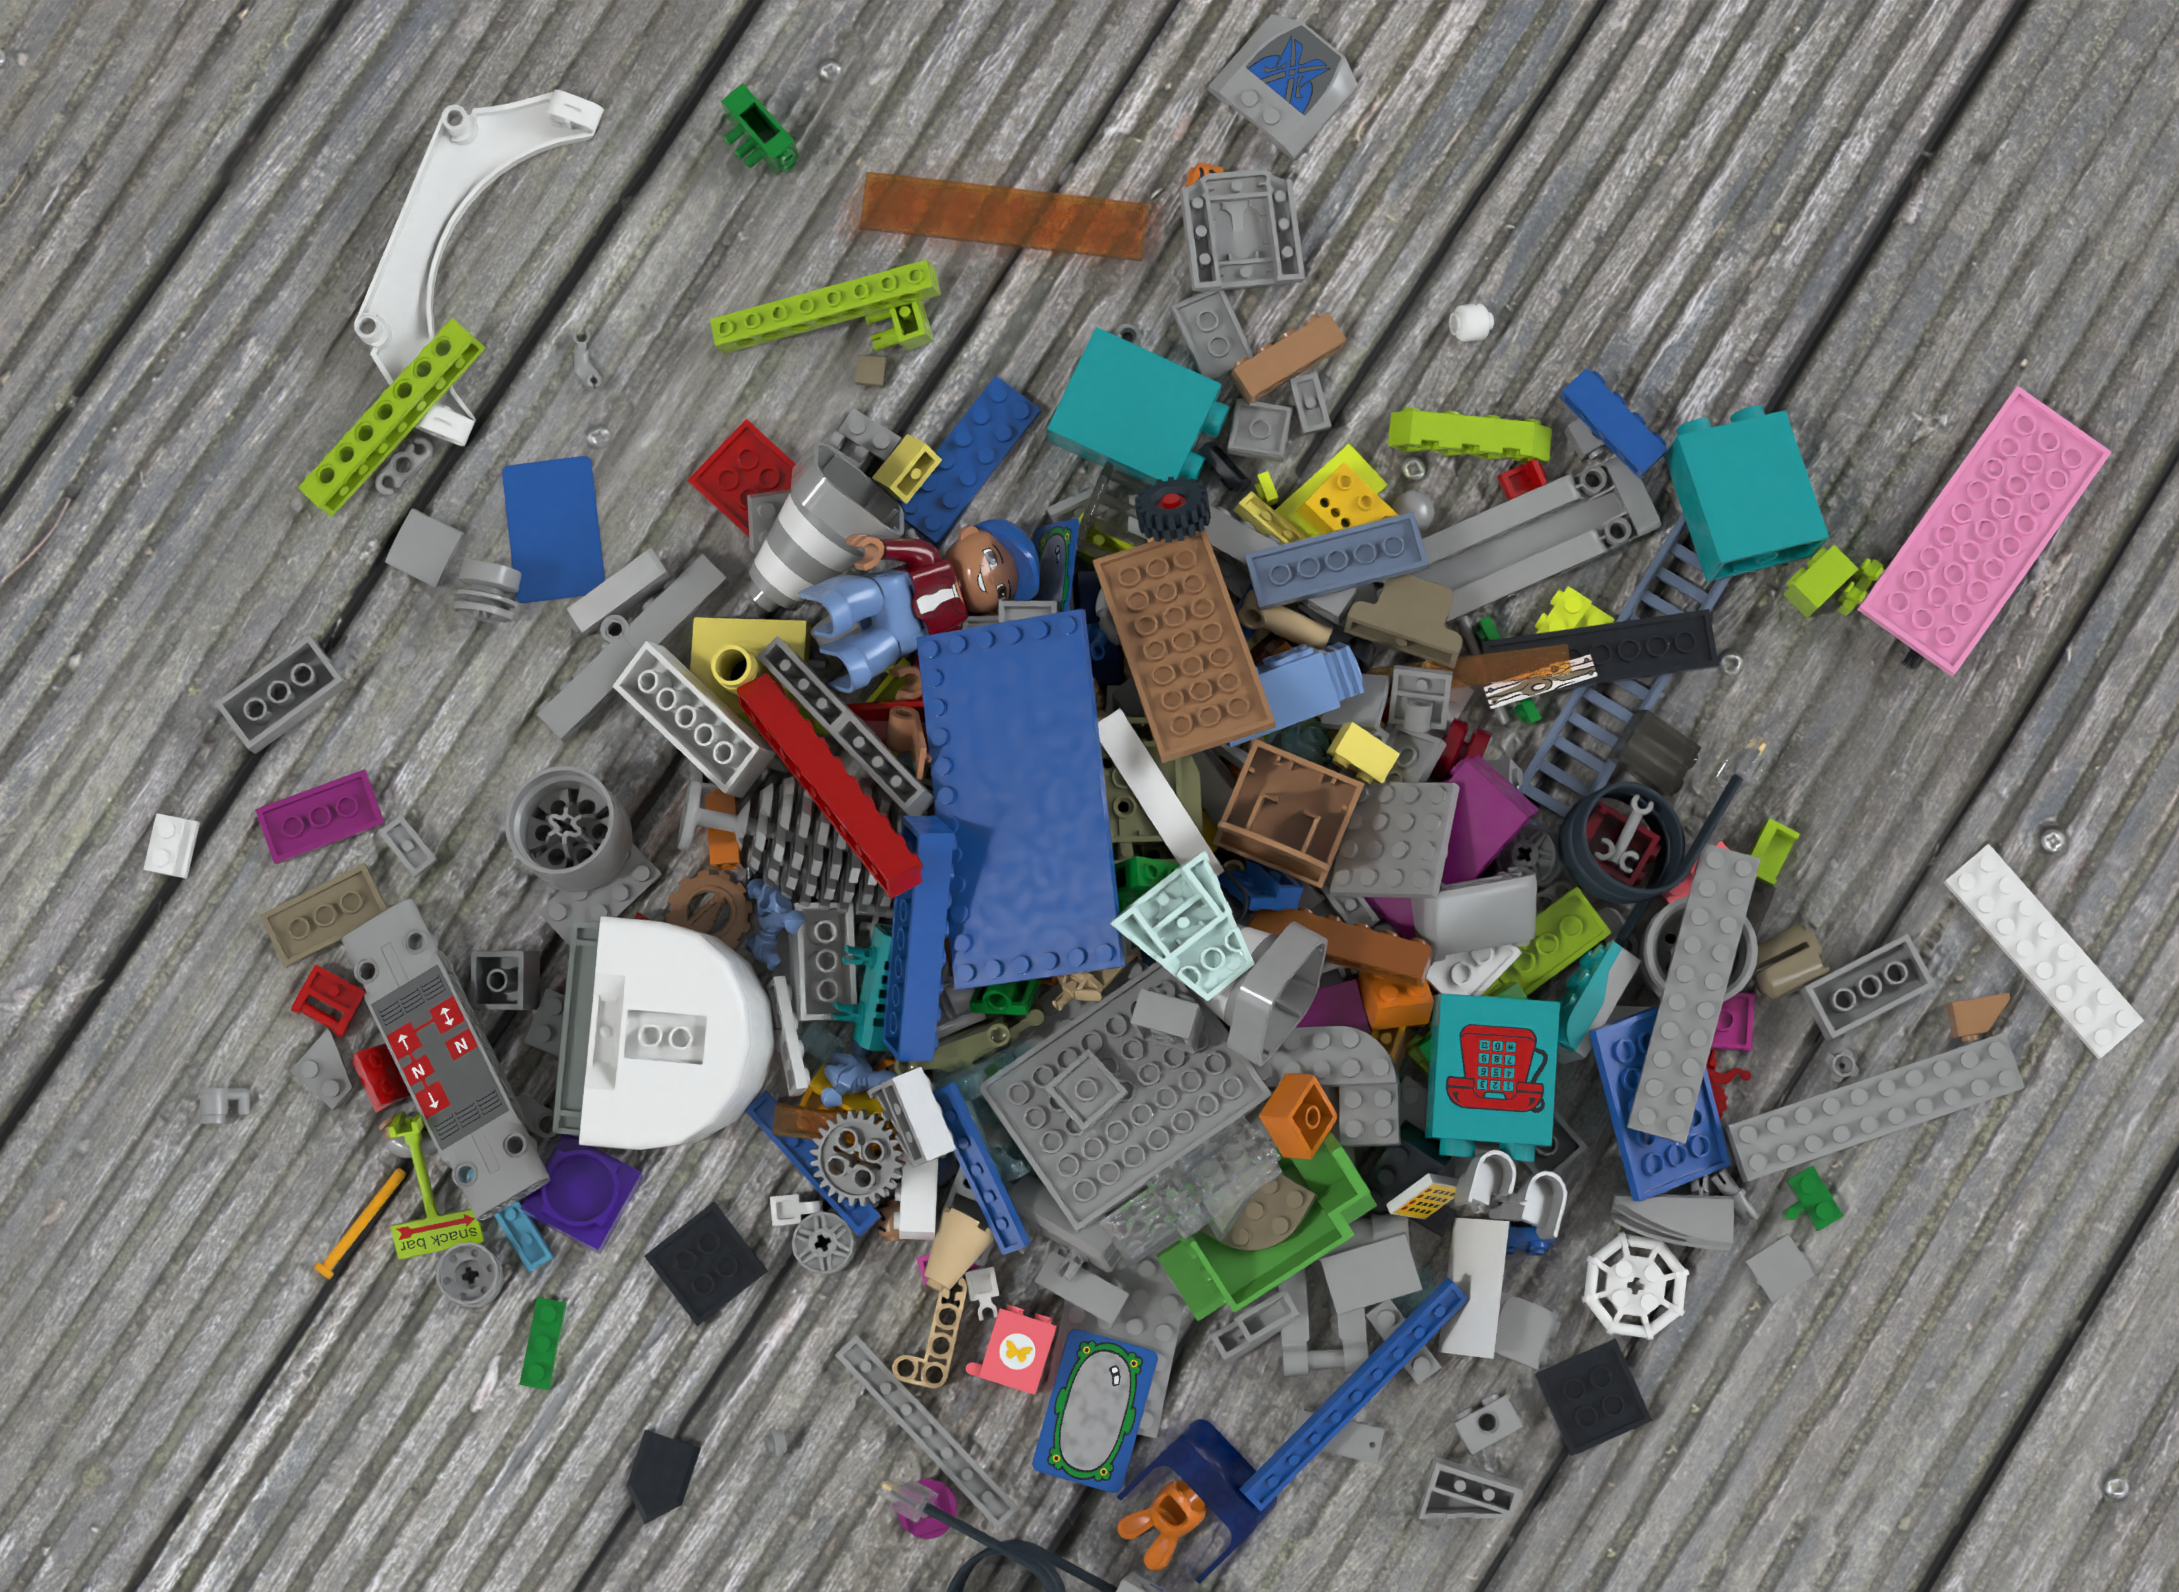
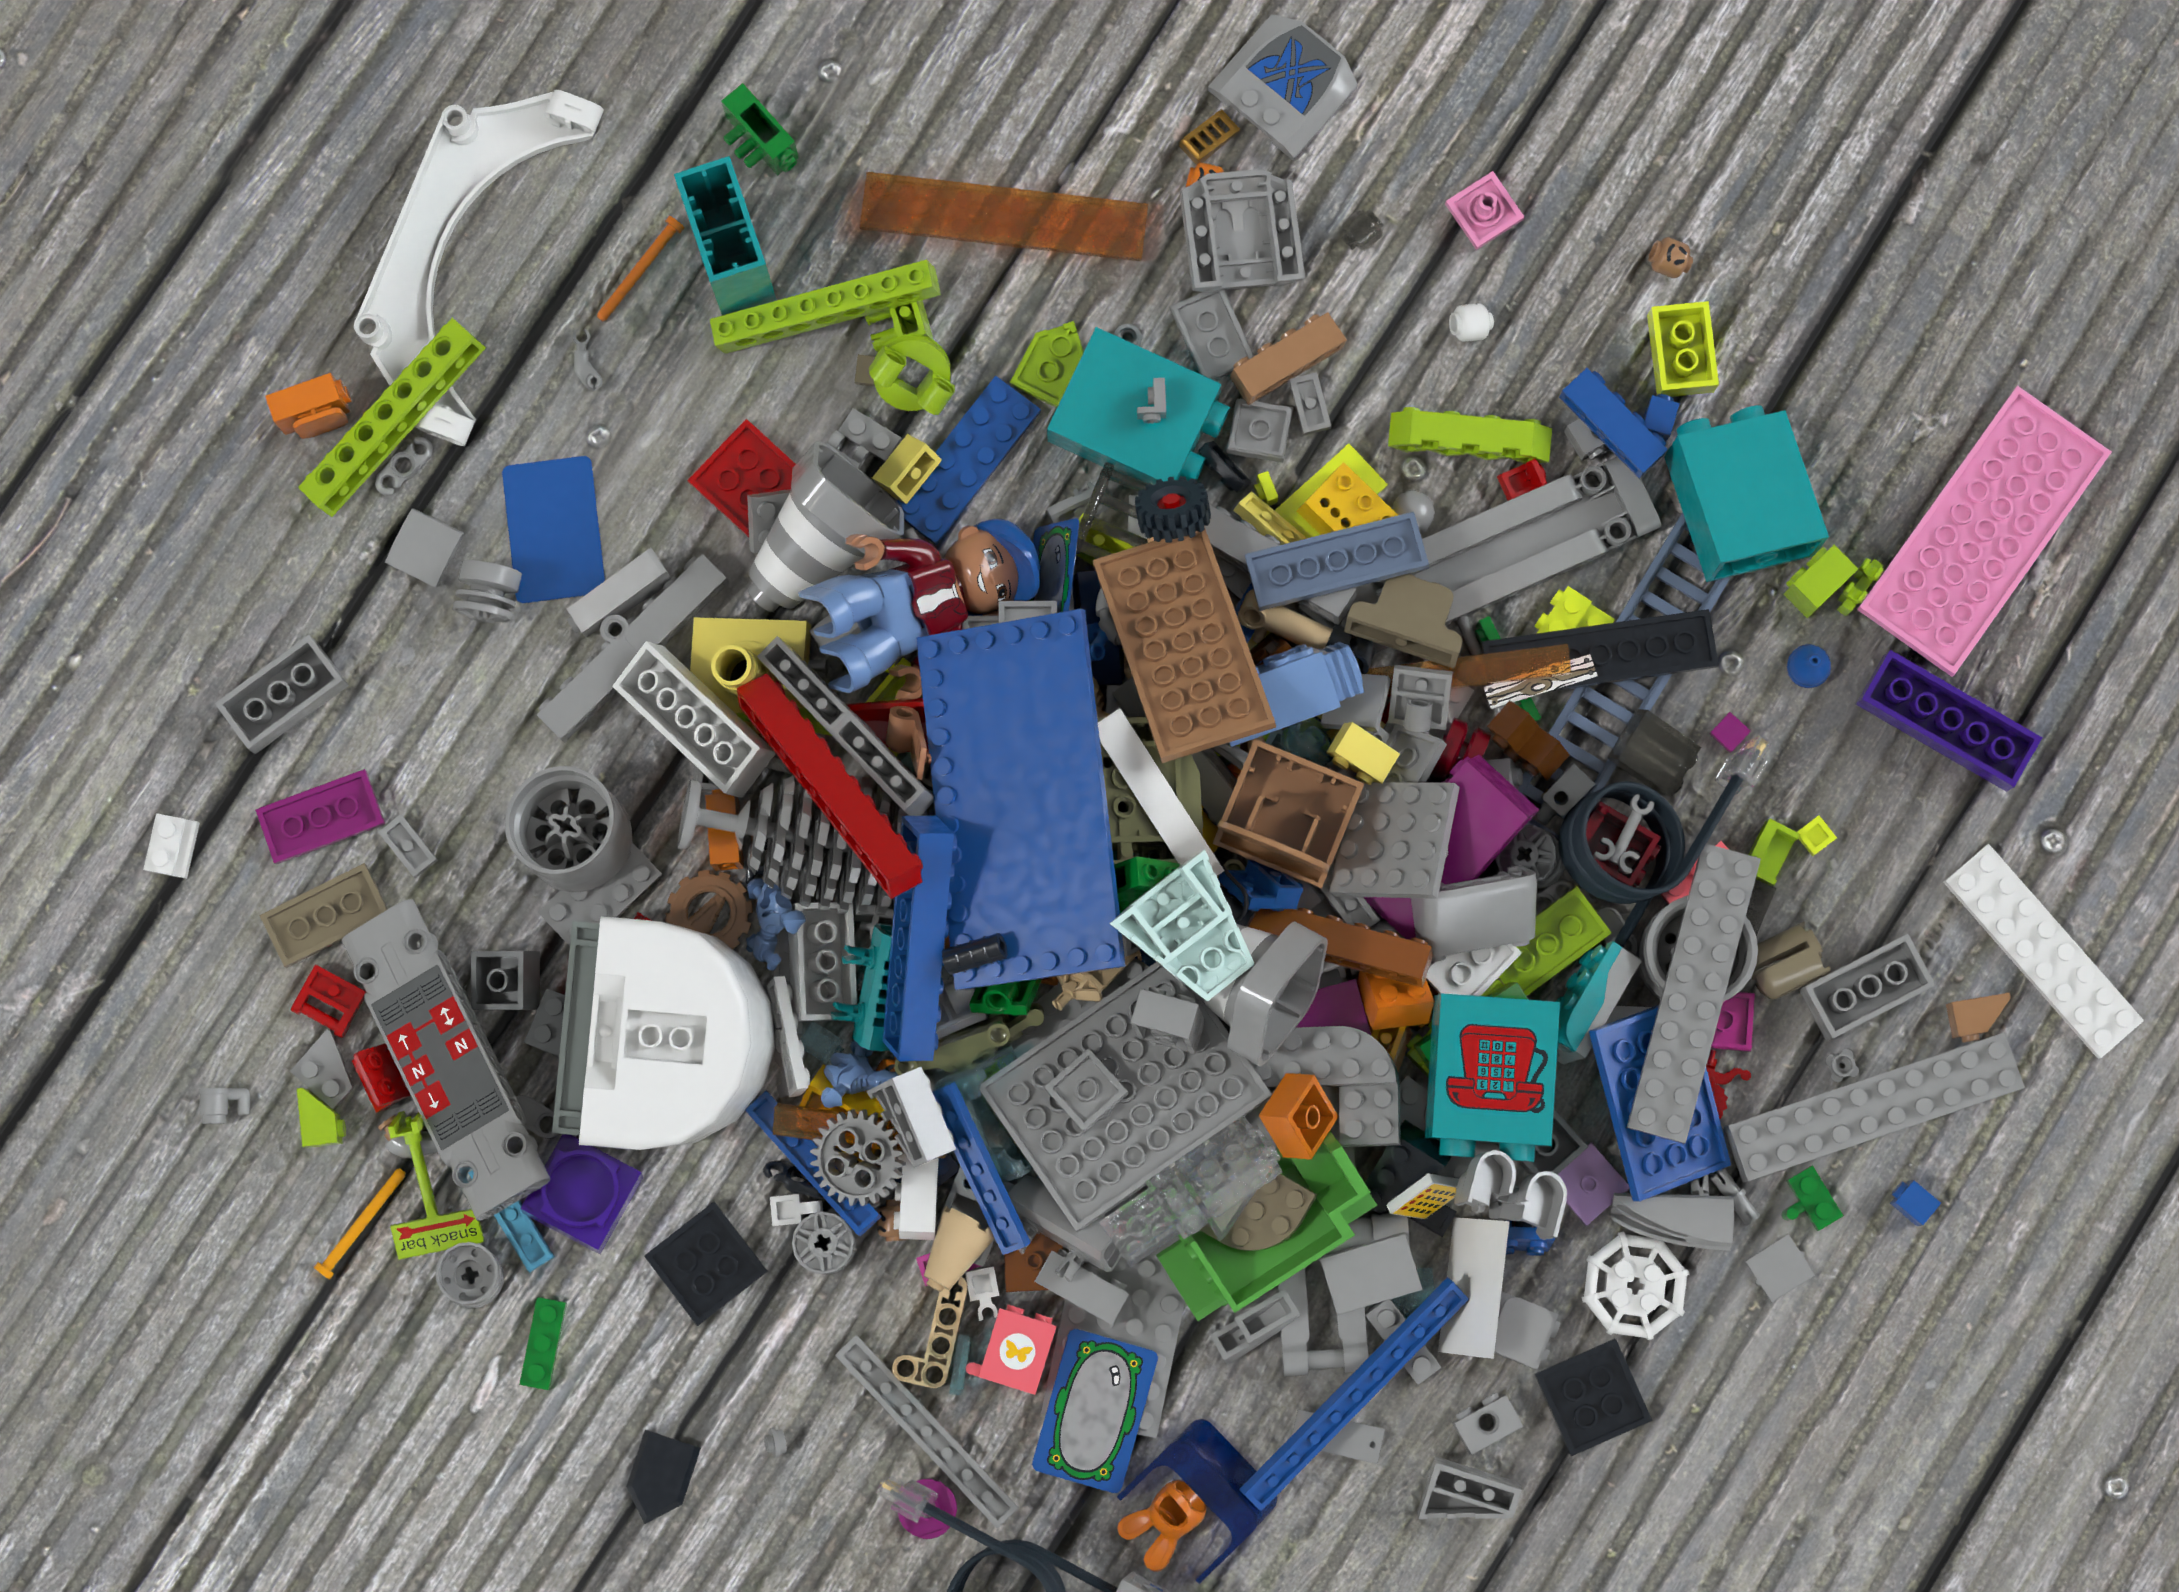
(310, 406): none -> orange brick
(318, 1121): none -> lime slope
(641, 266): none -> orange bar
(725, 236): none -> teal brick
(787, 1172): none -> black piece
(935, 387): none -> lime piece
(960, 1364): none -> clear light blue tile
(974, 954): none -> black axle
(1024, 1268): none -> dark orange plate
(1049, 363): none -> lime tile
(1156, 396): none -> light grey bracket
(1191, 150): none -> pearl gold slope
(1362, 229): none -> clear smoke head
(1484, 210): none -> bright pink plate
(1526, 742): none -> reddish brown brick
(1573, 784): none -> dark grey torso
(1591, 1184): none -> lavender plate
(1661, 415): none -> blue brick
(1670, 257): none -> medium nougat head
(1683, 349): none -> neon yellow brick
(1730, 732): none -> magenta tile
(1808, 666): none -> blue helmet
(1816, 835): none -> neon yellow plate
(1914, 1202): none -> blue brick
(1949, 721): none -> dark purple brick

